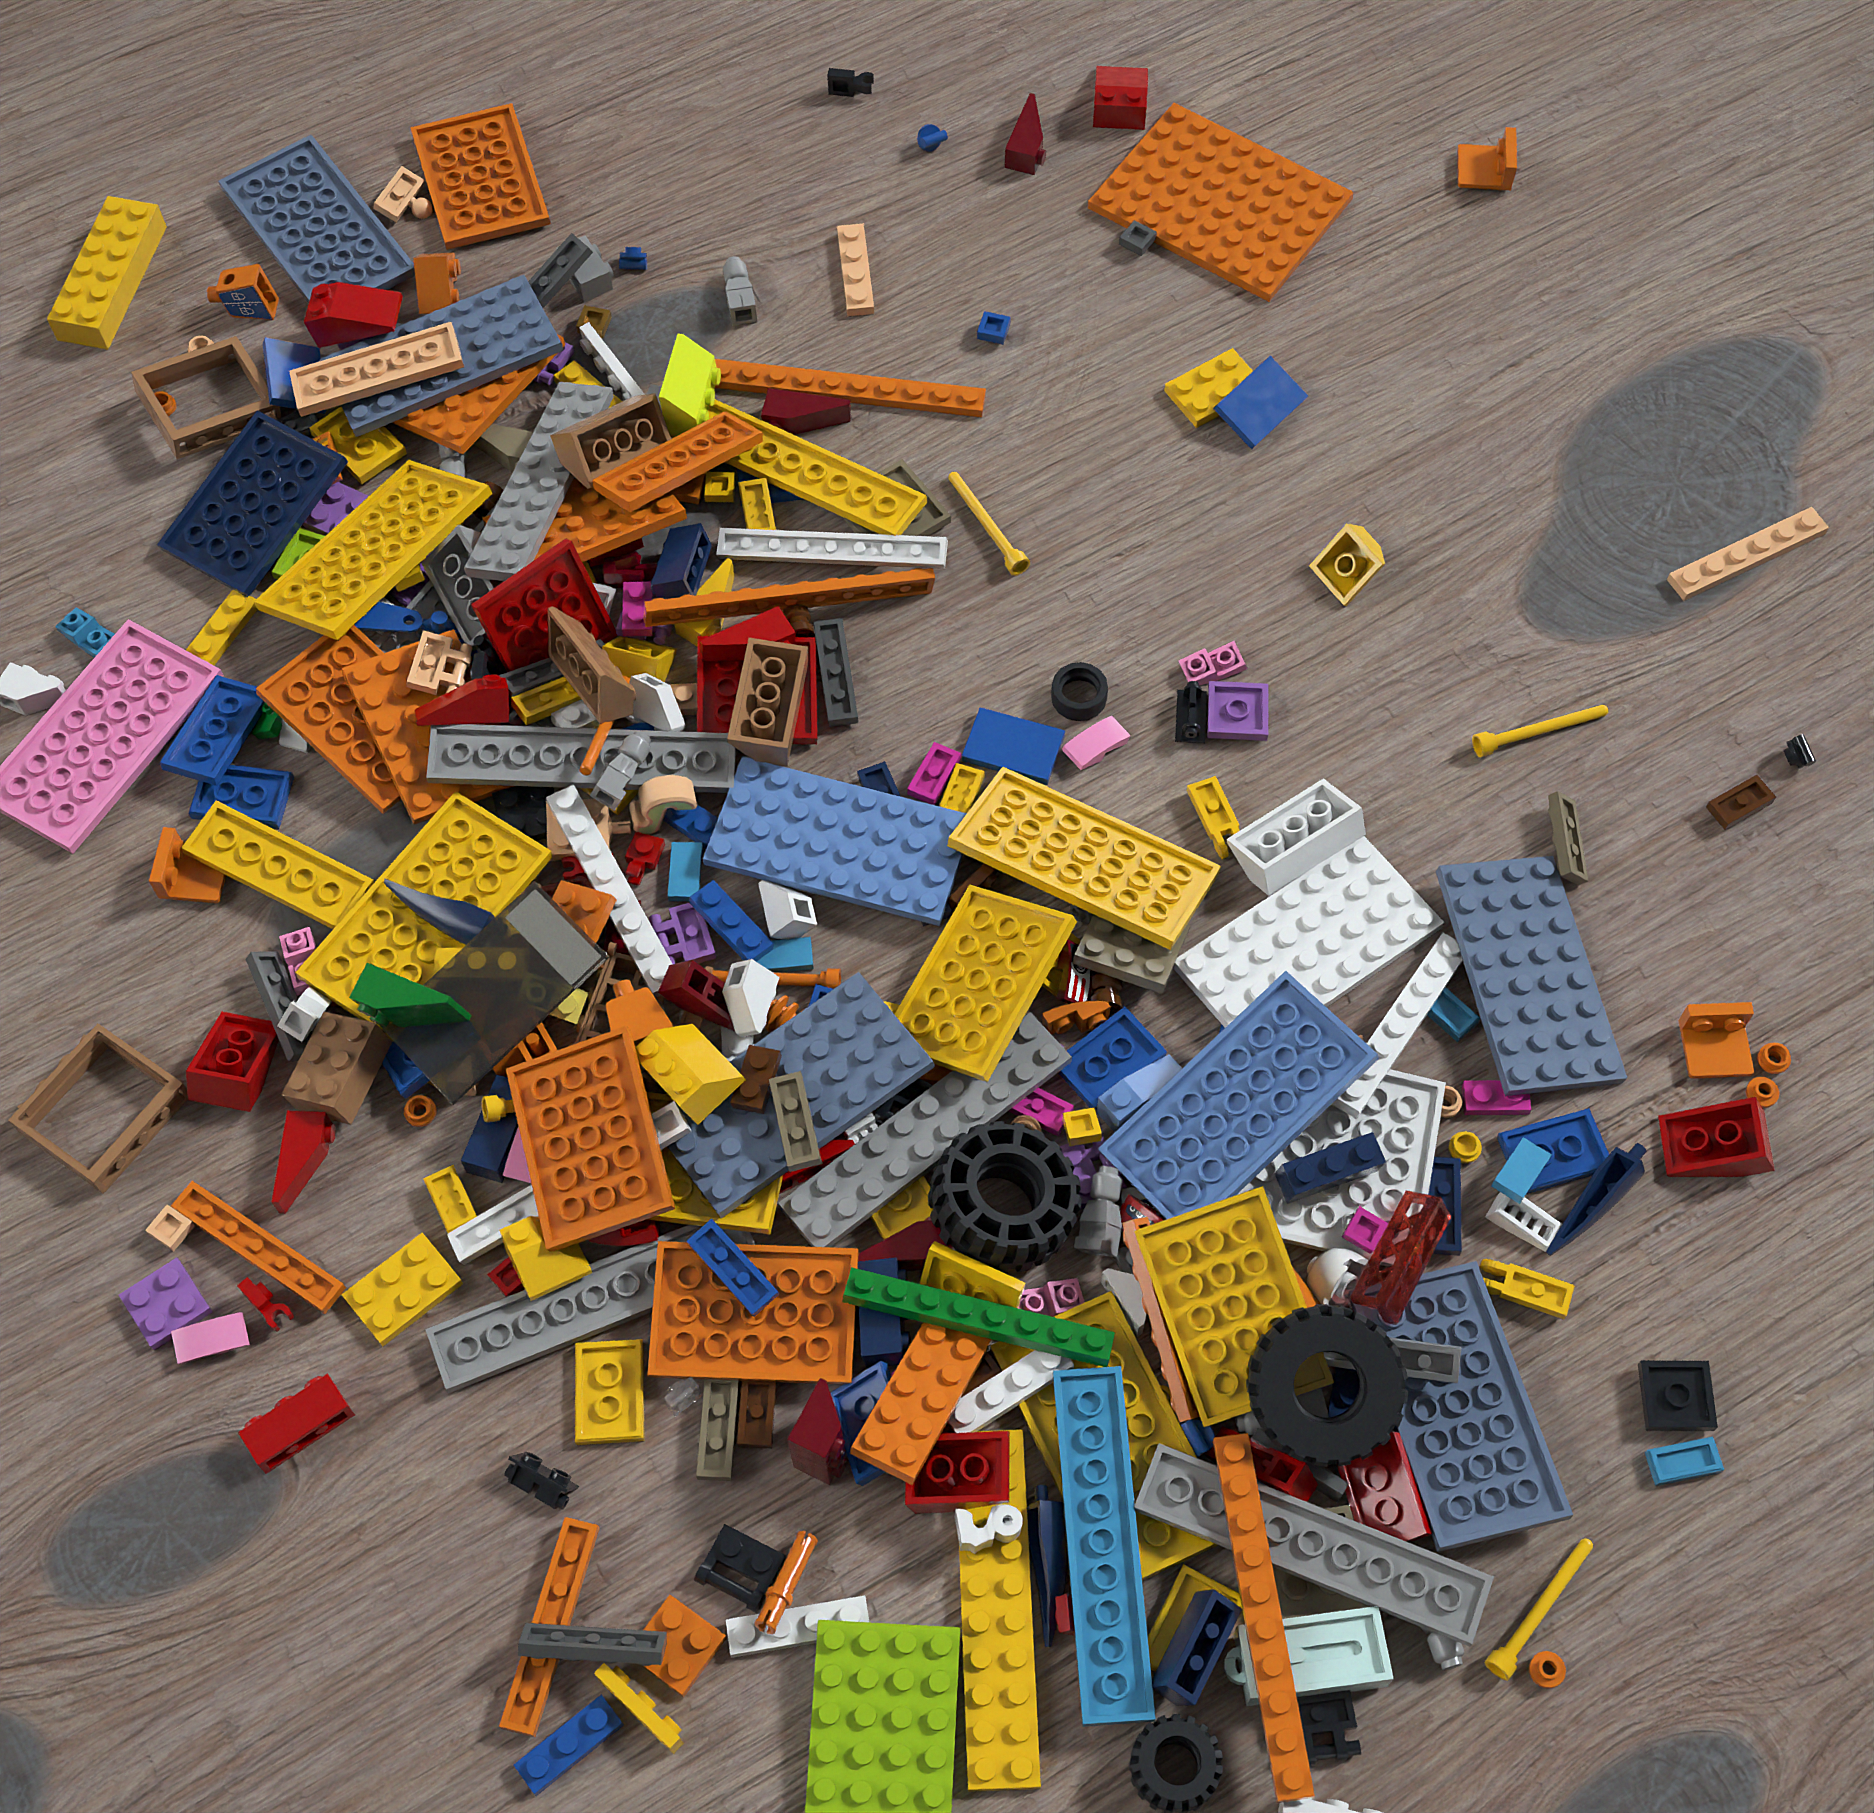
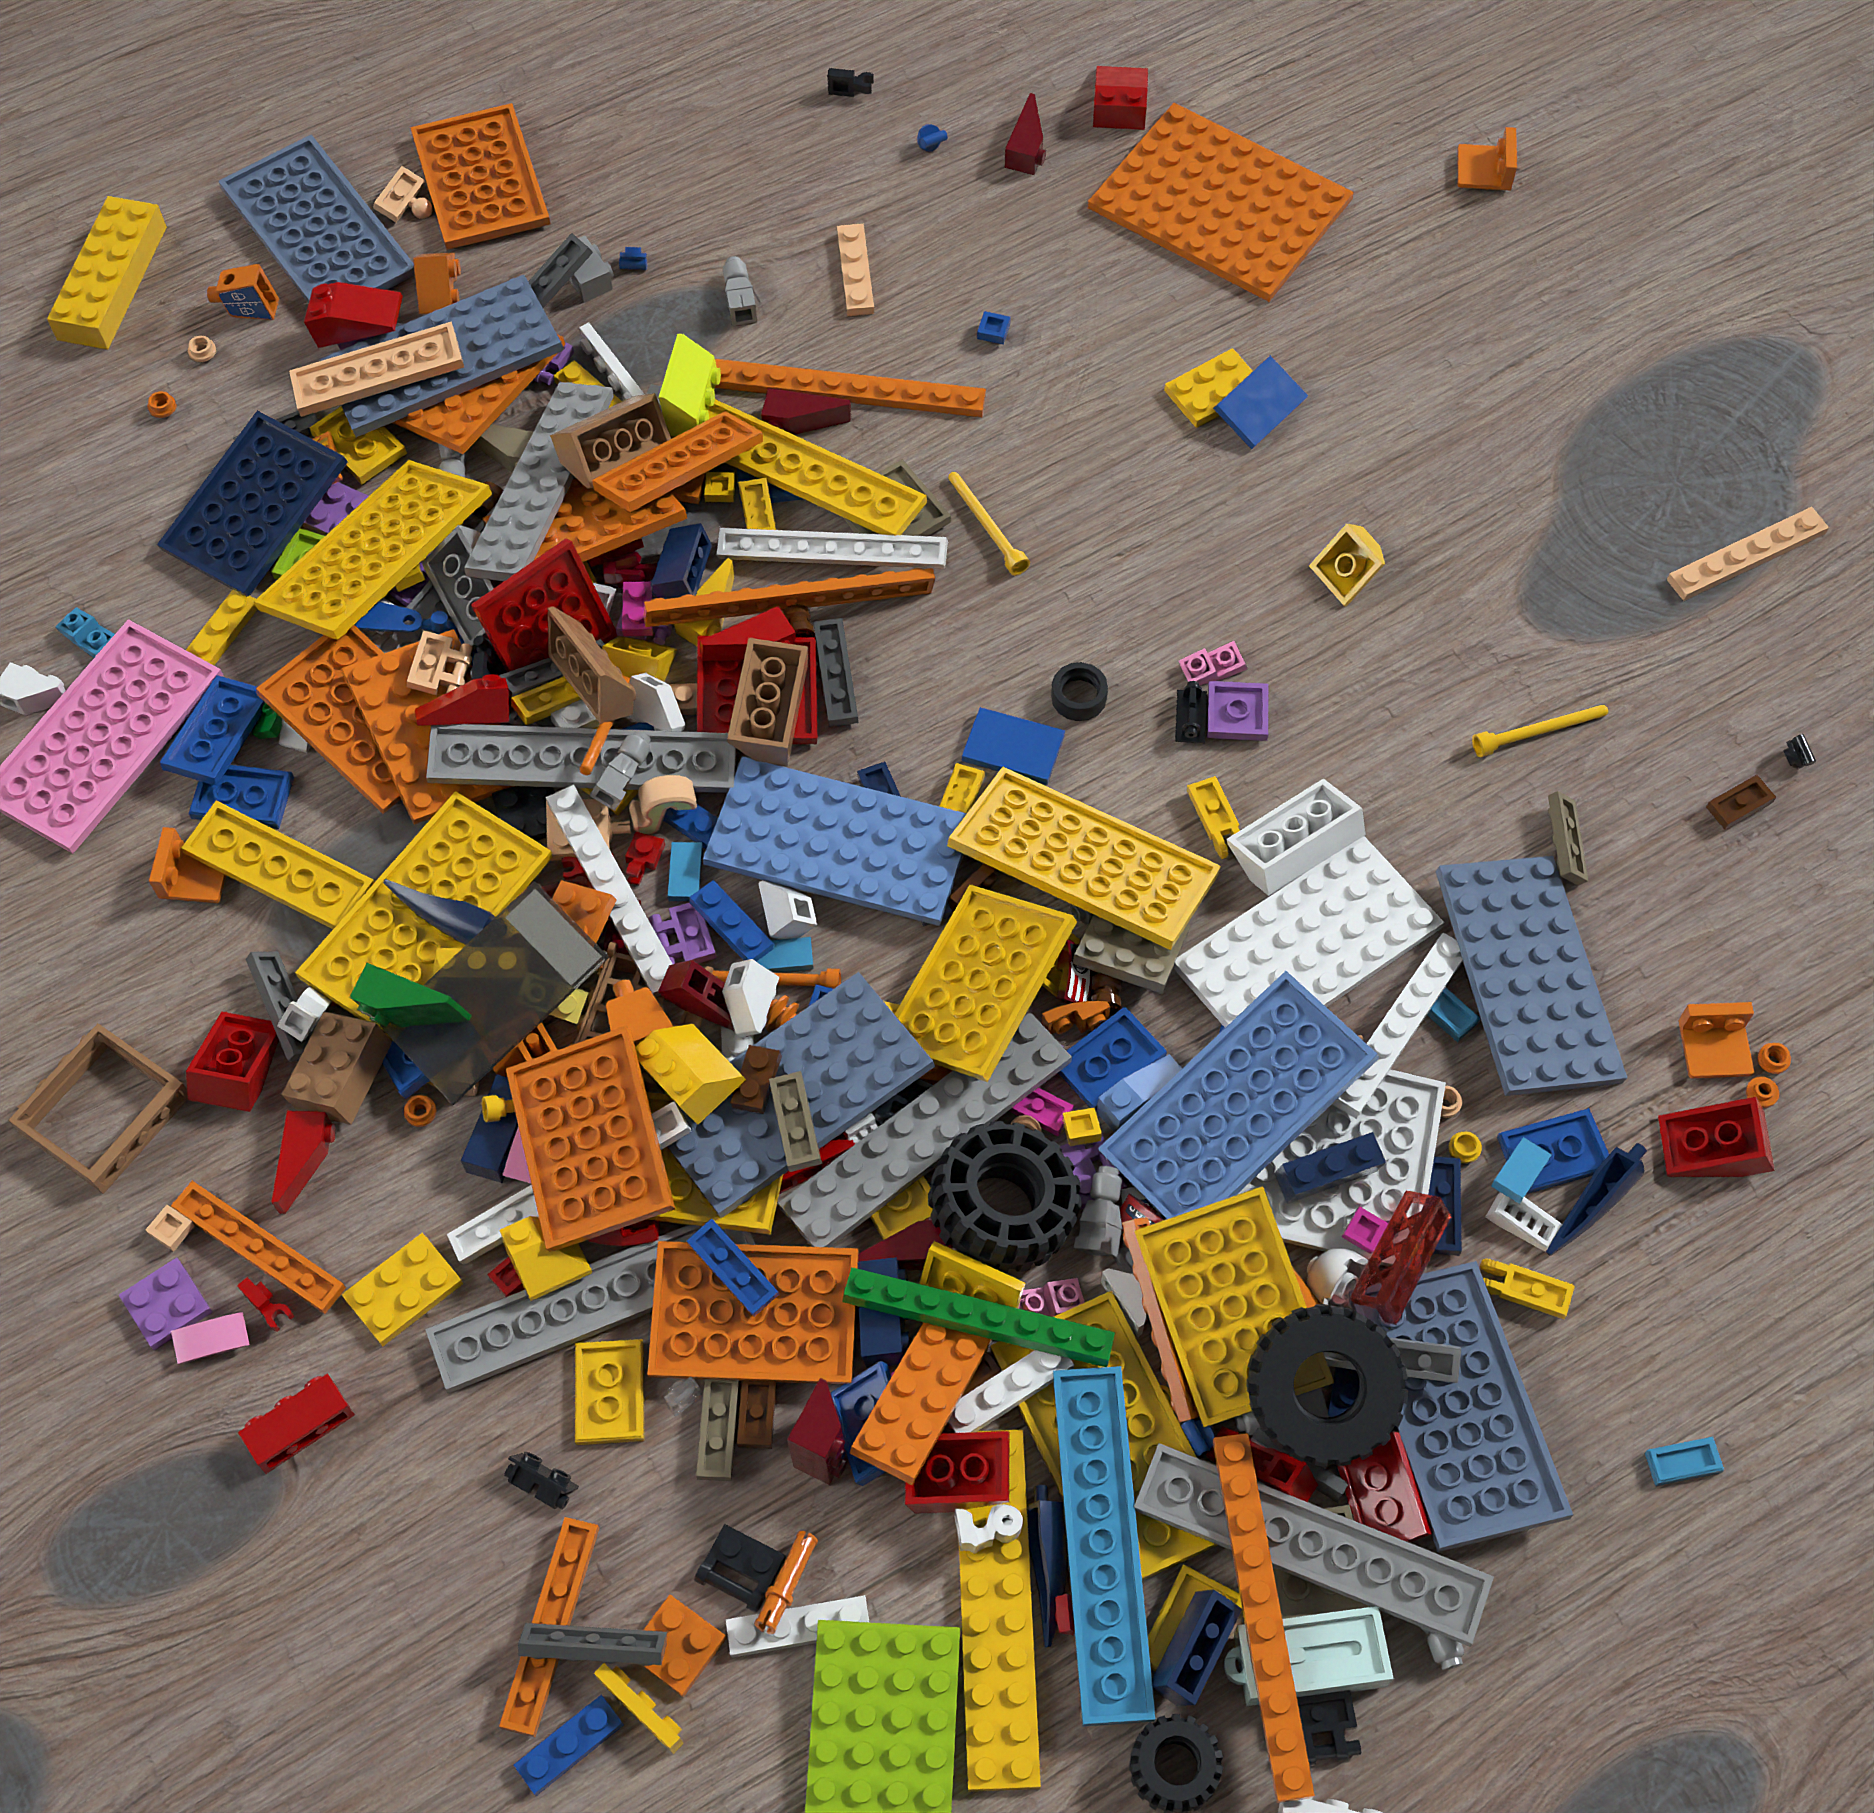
(212, 430): medium nougat window -> none
(279, 360): blue tile -> none
(296, 949): bright pink slope -> none
(450, 1198): yellow plate -> none
(597, 317): pearl gold plate -> none
(933, 773): dark pink plate -> none
(1094, 742): bright pink slope -> none
(1137, 238): dark grey plate -> none
(1488, 1098): dark pink plate -> none
(1503, 1661): yellow piece -> none
(1538, 1675): orange plate -> none
(1677, 1395): black plate -> none

